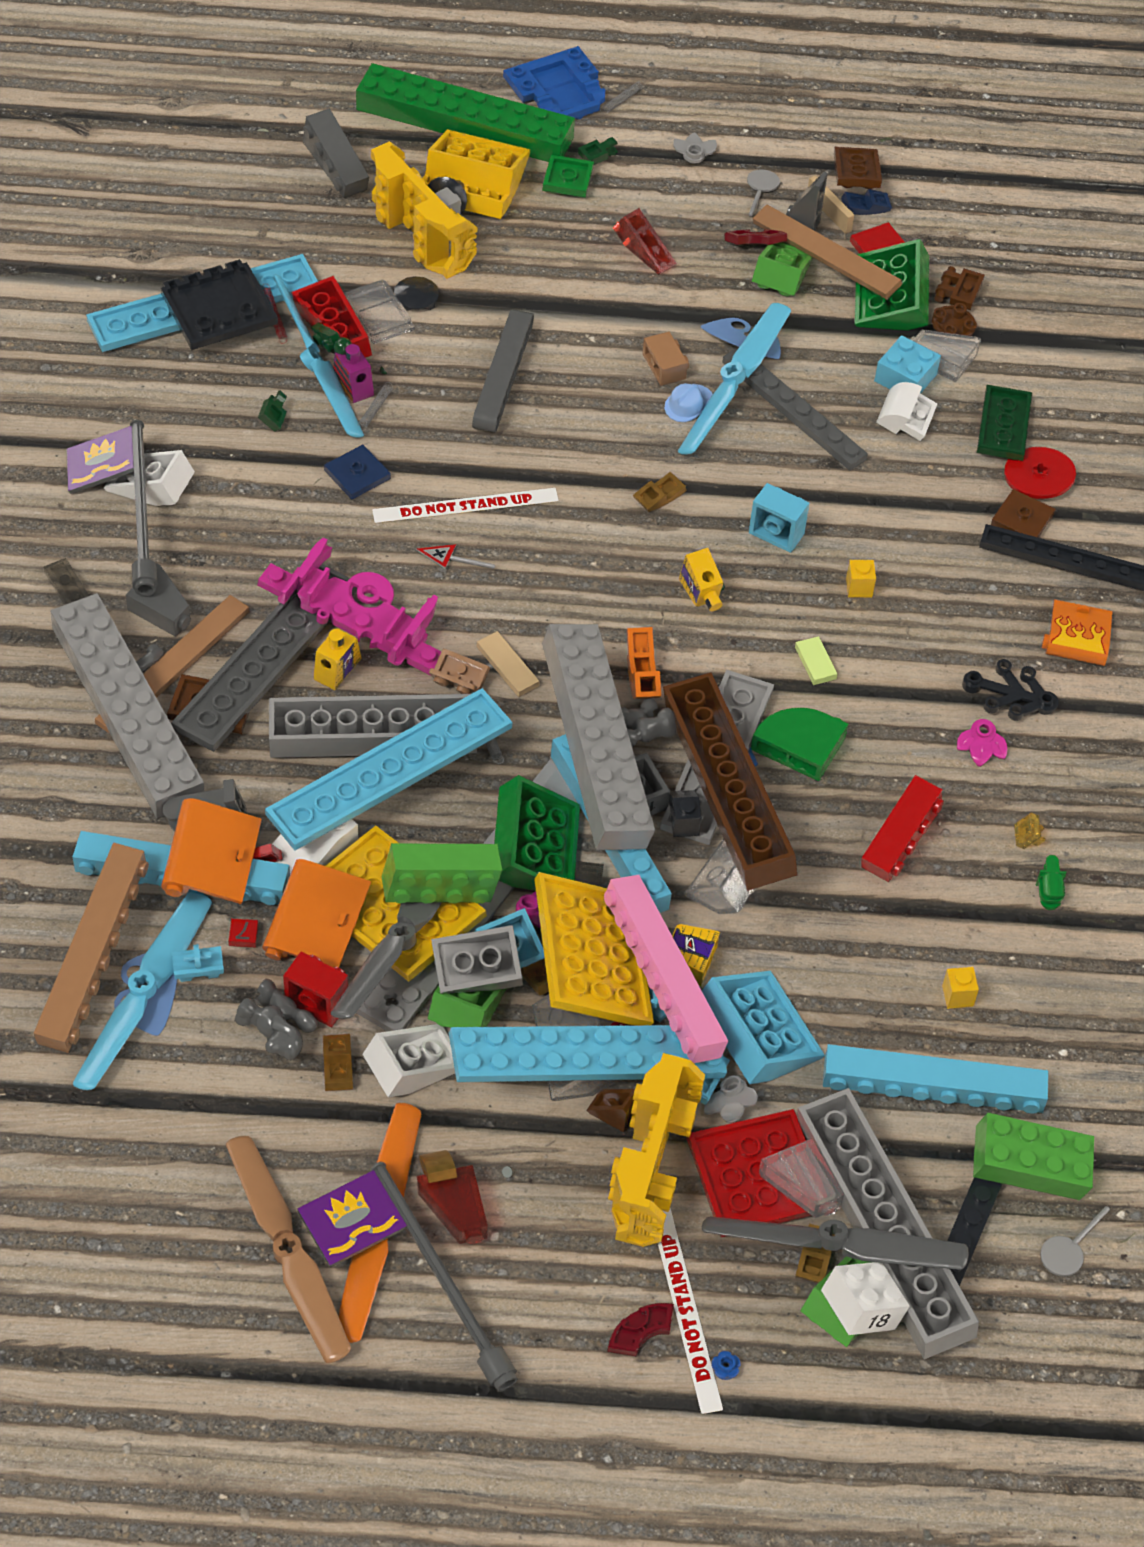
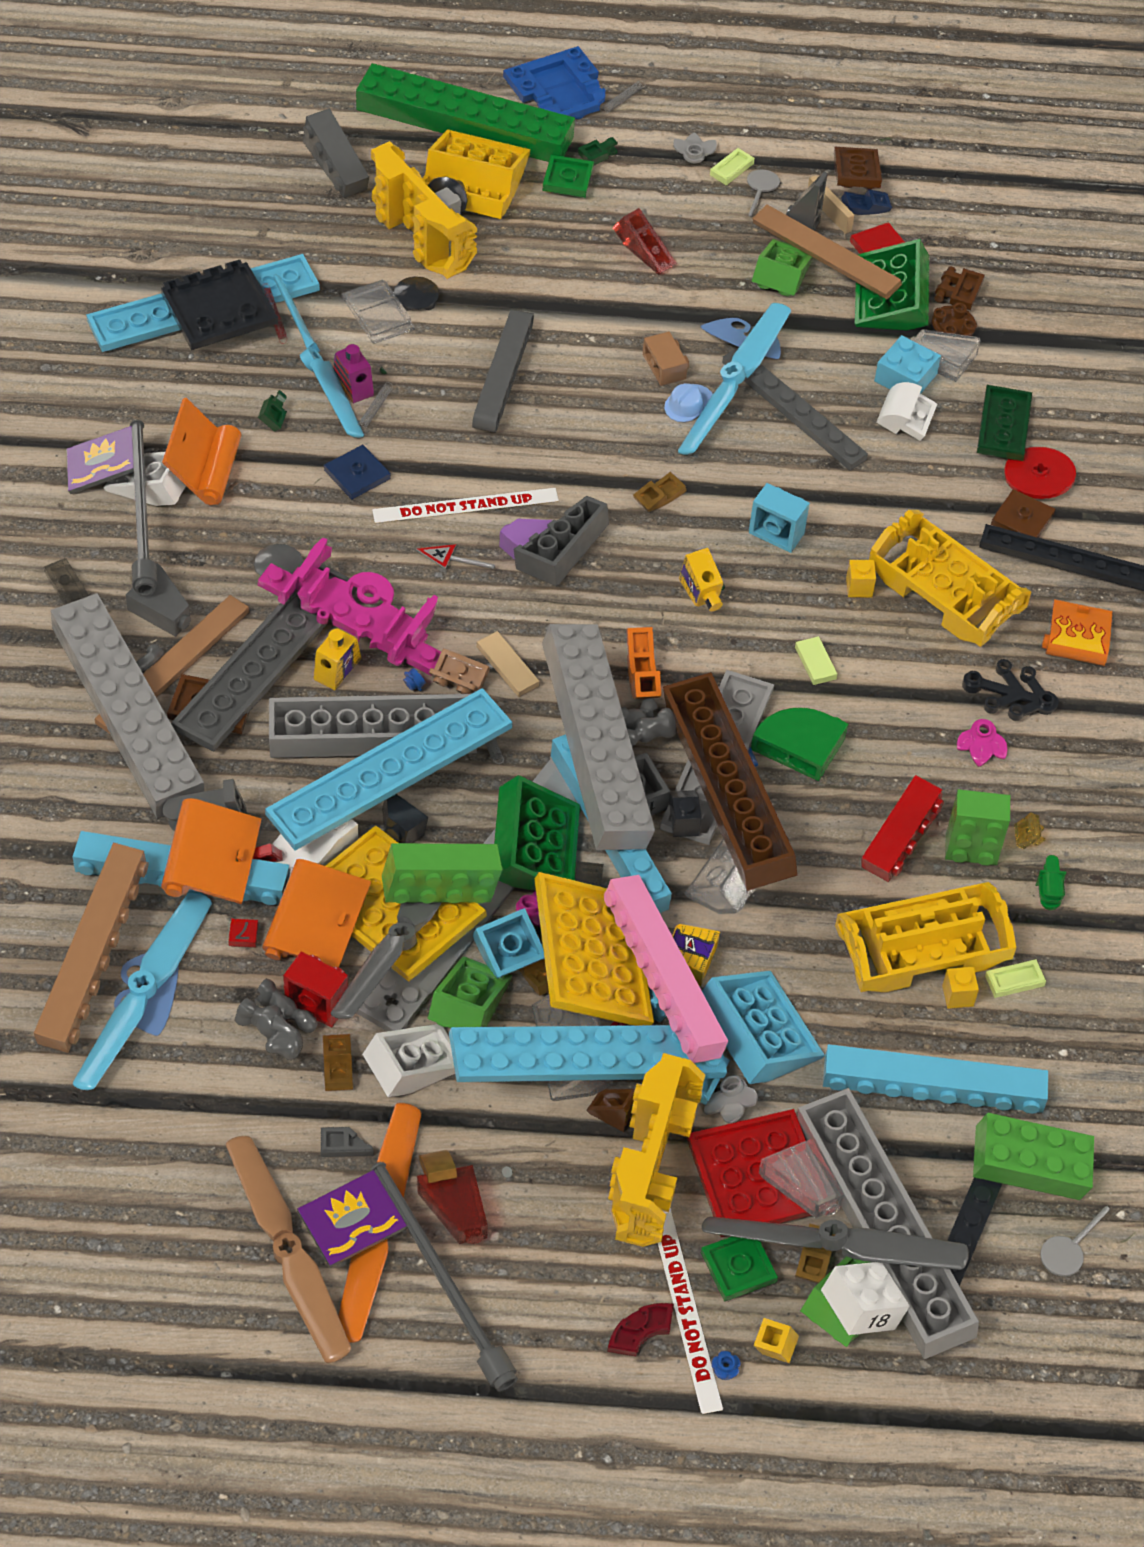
(198, 963): medium azure hips -> none
(201, 453): none -> orange door
(280, 555): none -> dark grey dish
(328, 305): red wedge -> none
(329, 339): dark green plate -> none
(343, 1143): none -> dark grey tile
(403, 820): none -> black slope
(414, 680): none -> blue plate
(477, 961): light grey slope -> none
(519, 532): none -> medium lavender slope
(564, 542): none -> dark grey wedge
(732, 166): none -> yellowish green tile
(738, 1266): none -> green plate
(765, 237): dark red tile -> none
(776, 1340): none -> yellow brick
(925, 936): none -> yellow piece
(948, 578): none -> yellow piece
(977, 827): none -> bright green brick
(1015, 978): none -> yellowish green tile

